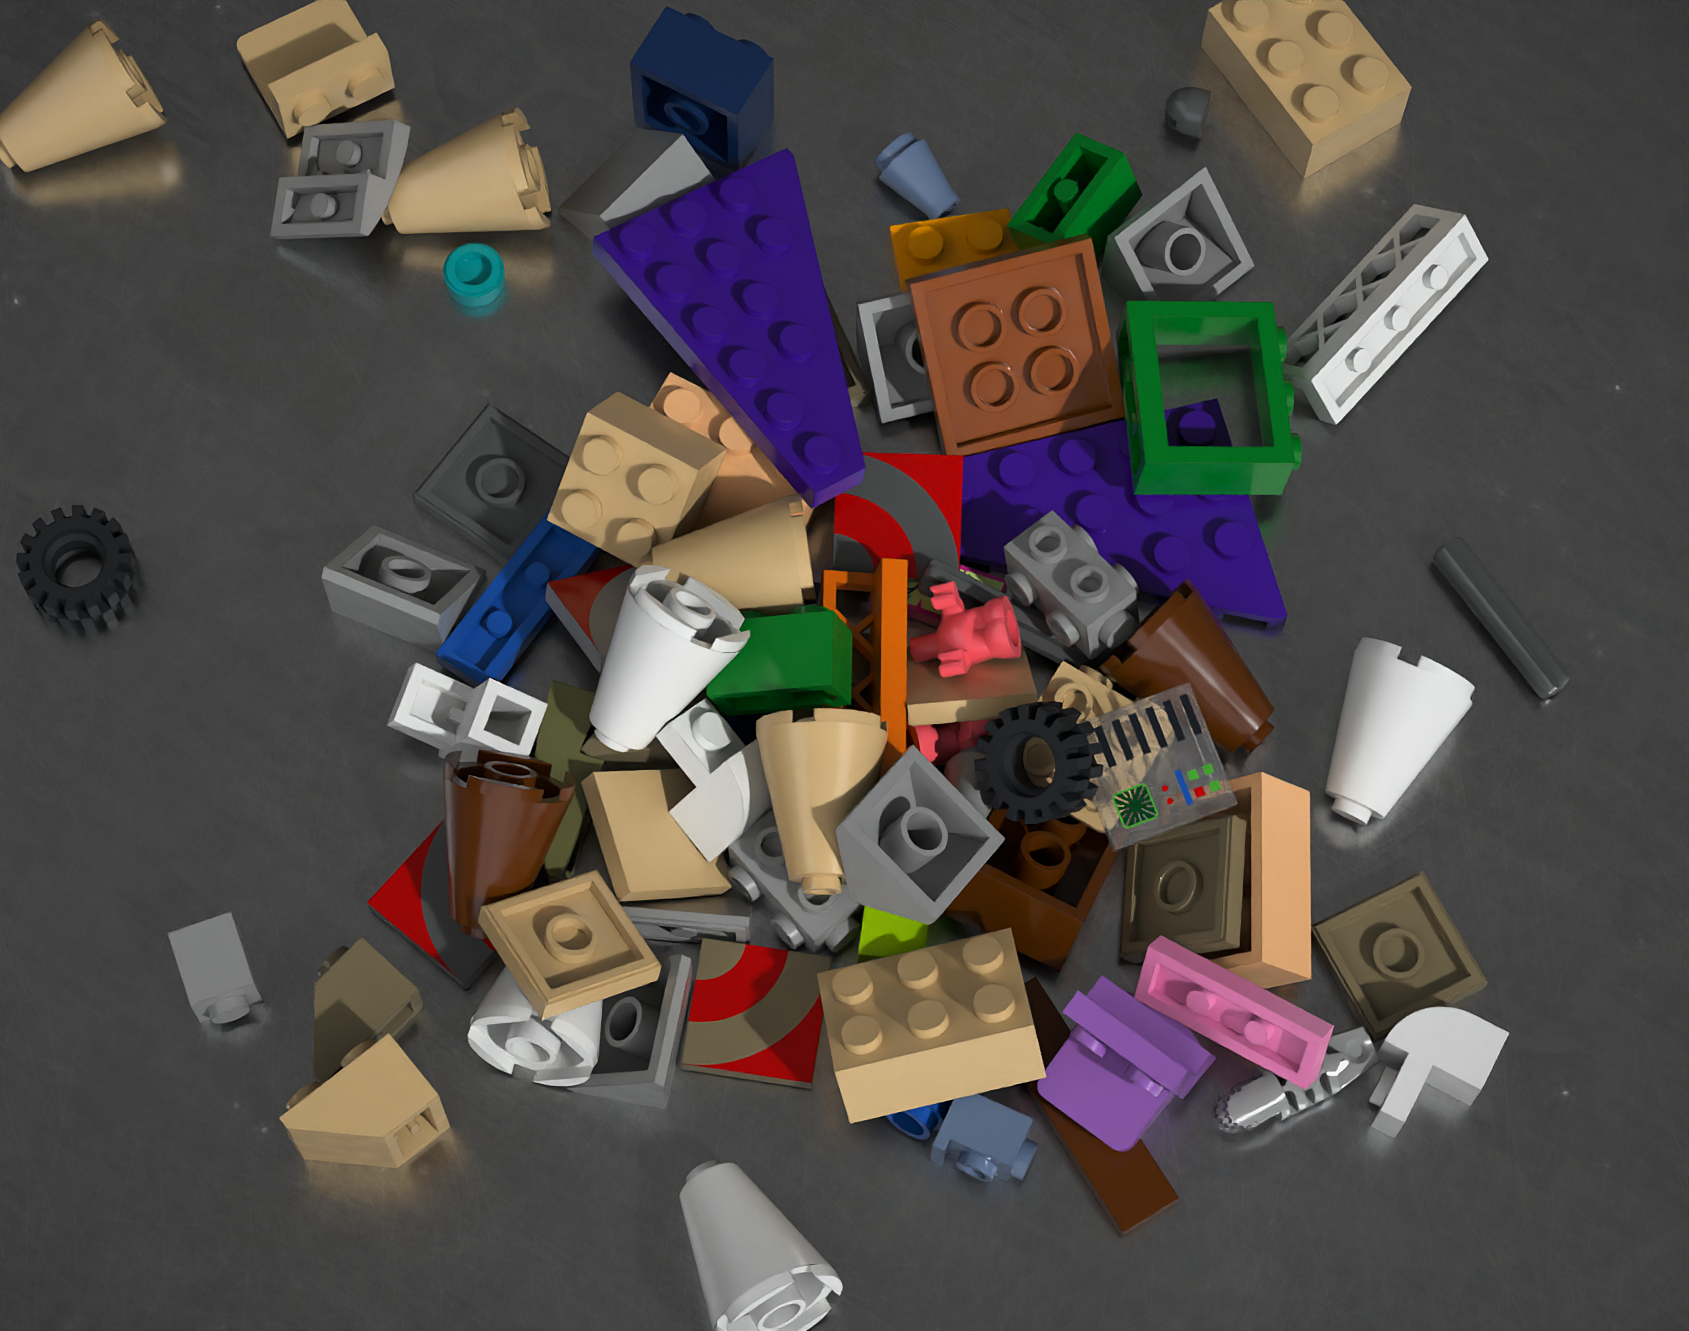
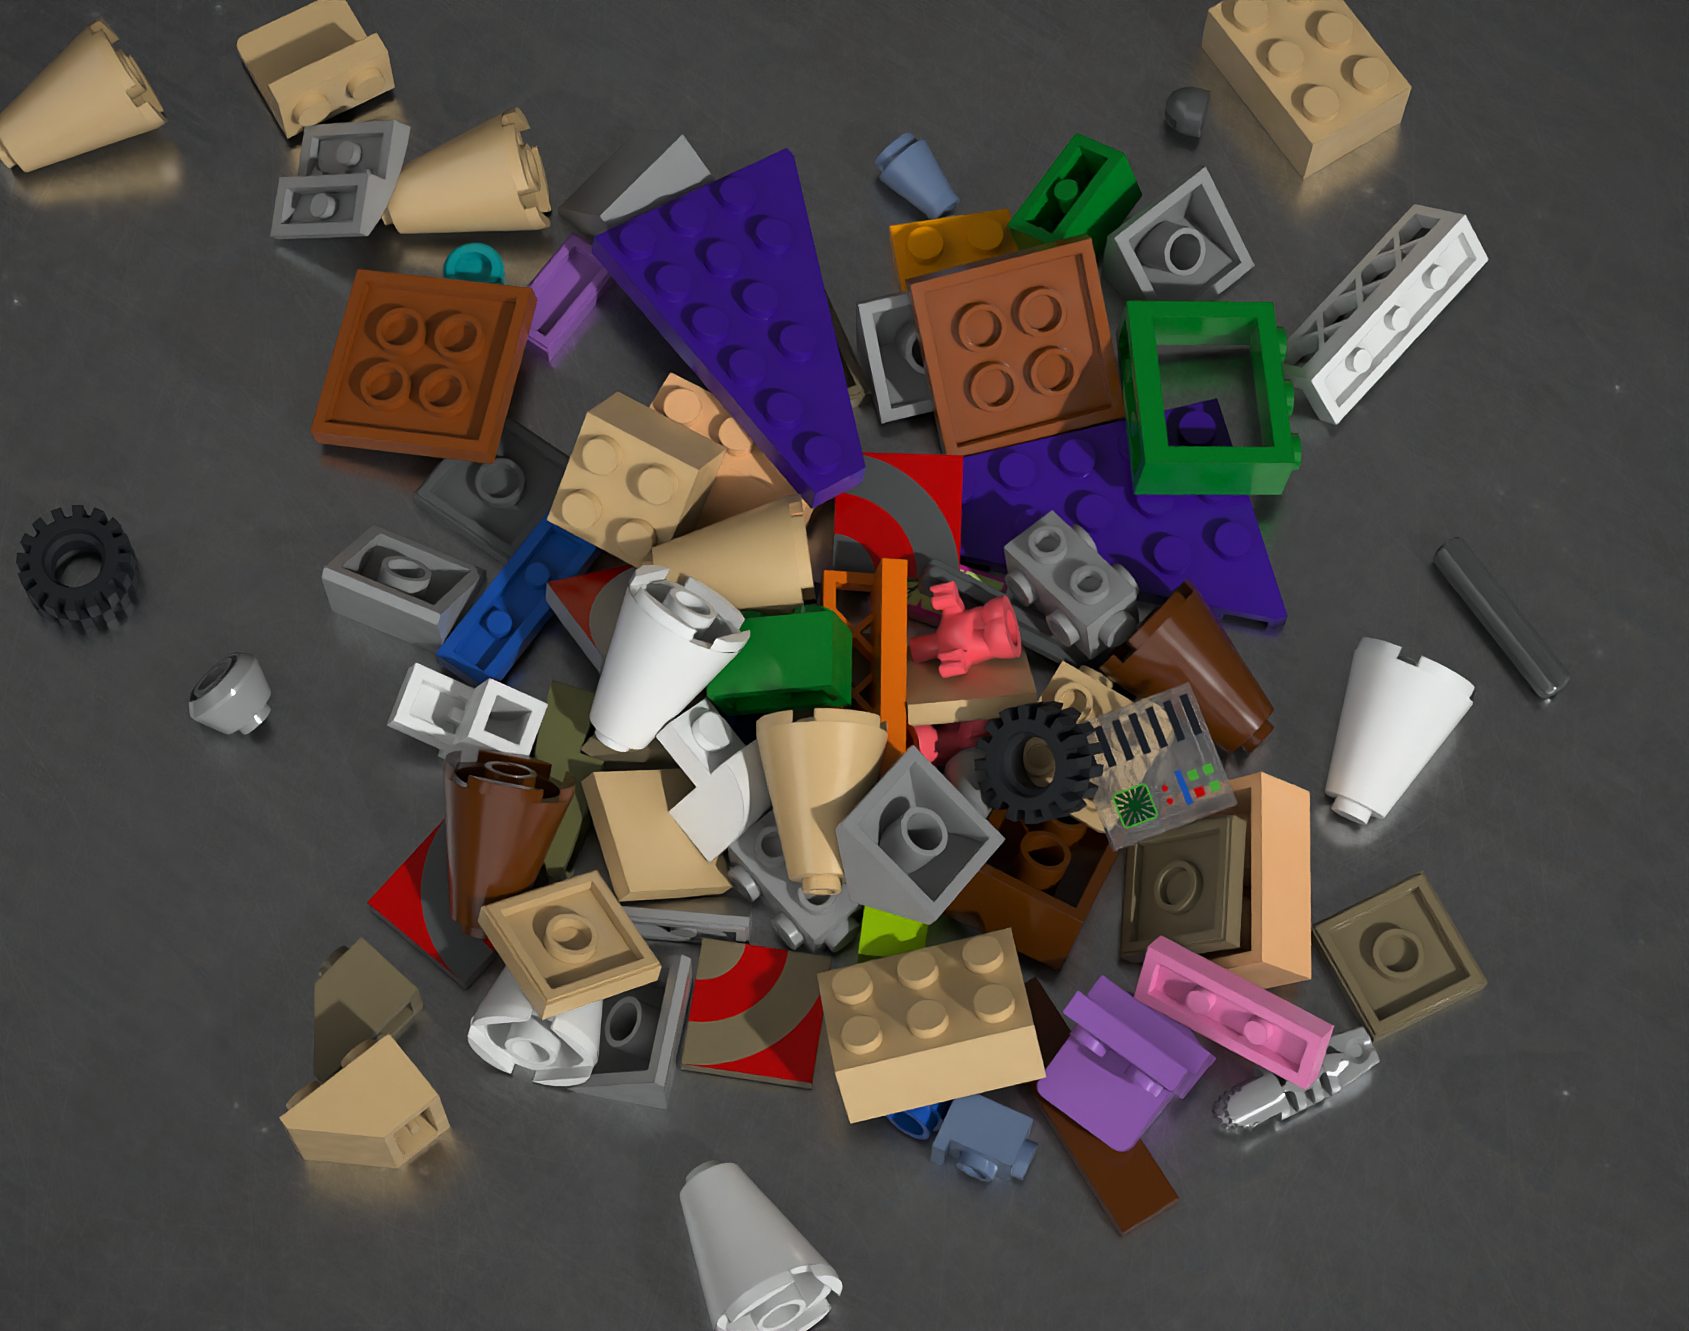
(215, 969): light grey brick -> none
(231, 695): none -> light grey cone
(424, 366): none -> dark orange plate
(566, 294): none -> medium lavender tile
(703, 87): dark blue brick -> none
(1435, 1048): white brick -> none

